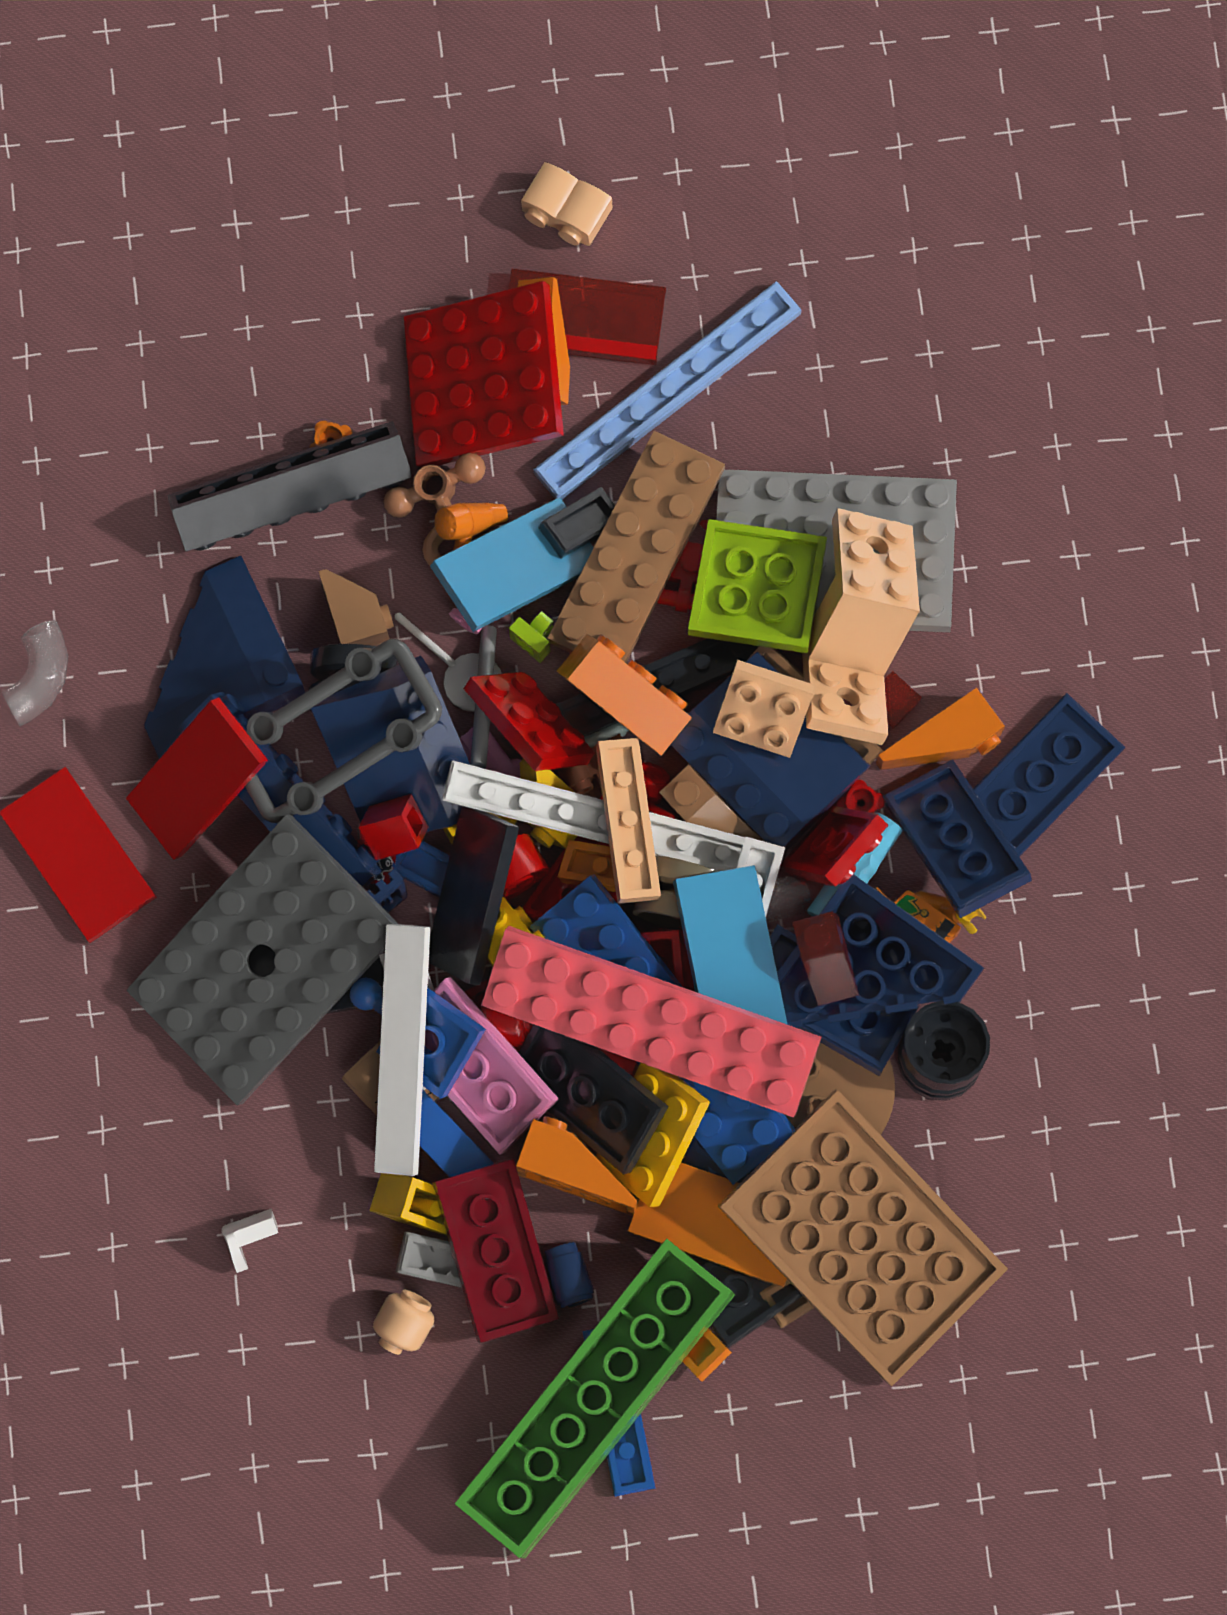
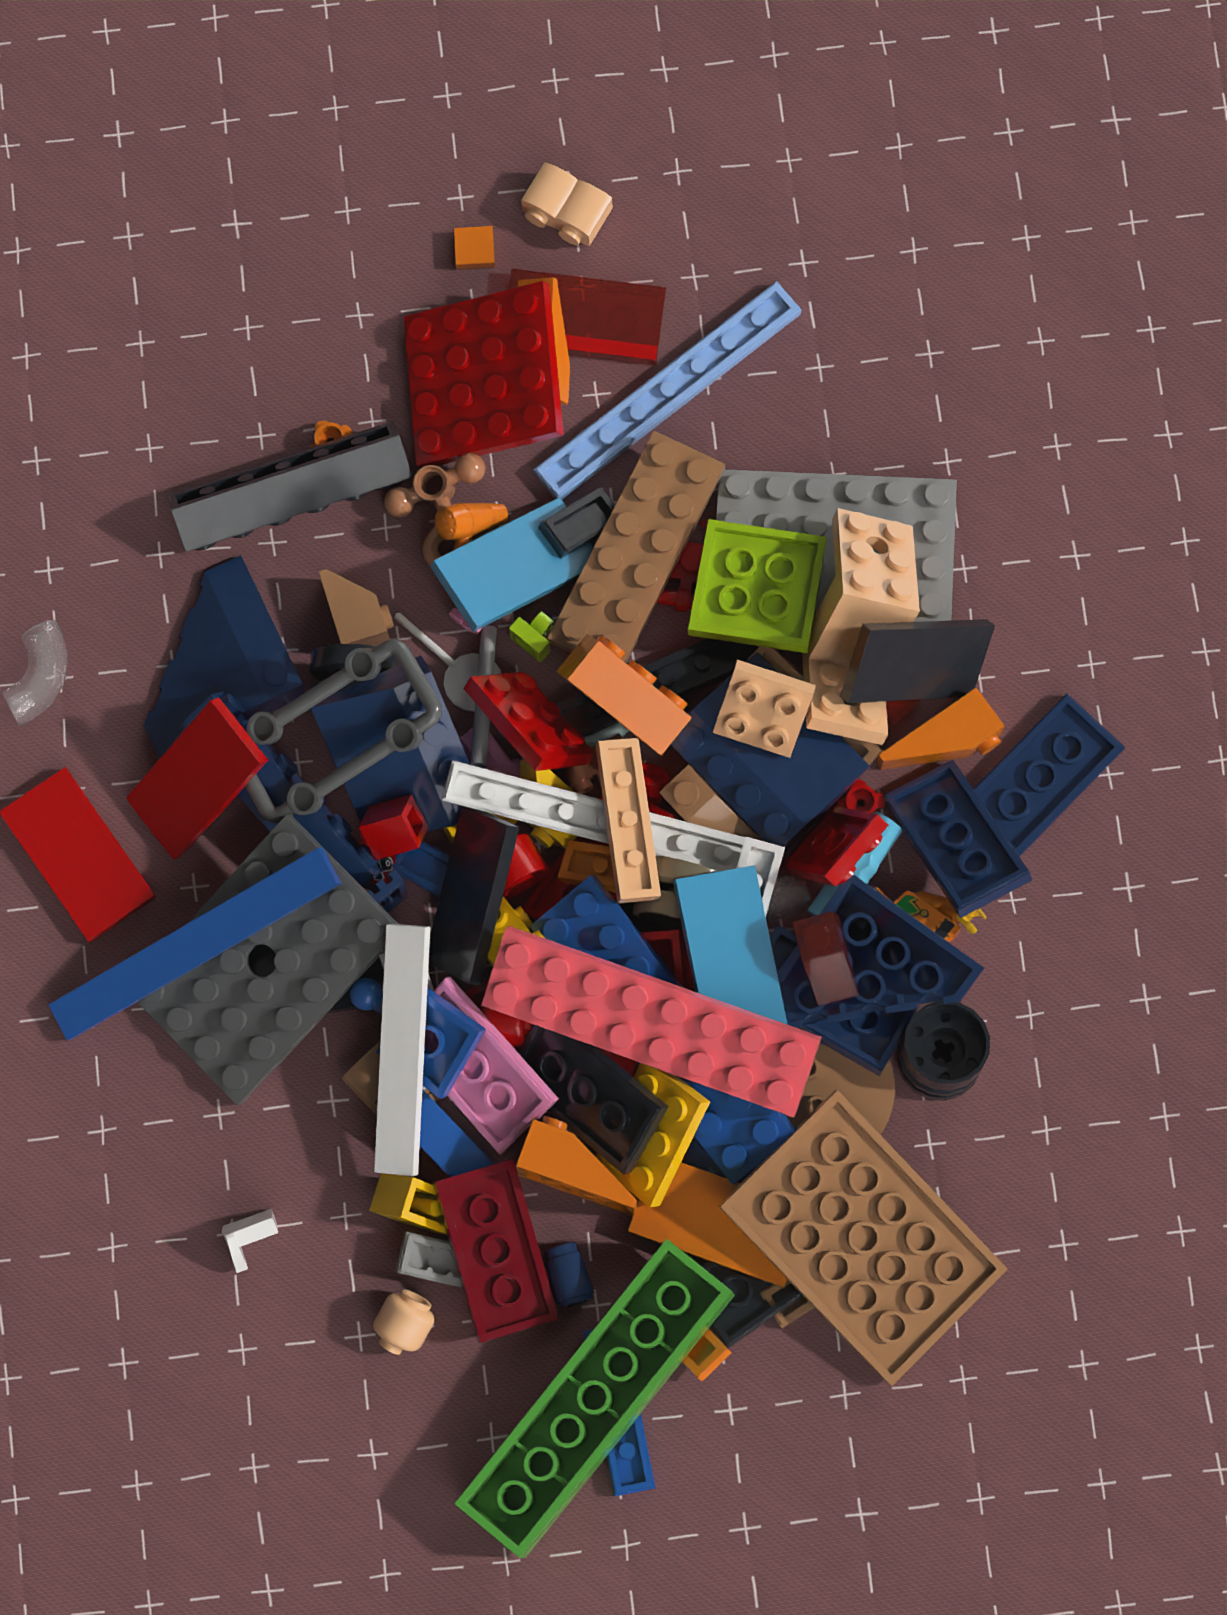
(195, 943): none -> blue tile
(474, 247): none -> orange tile
(917, 660): none -> black tile

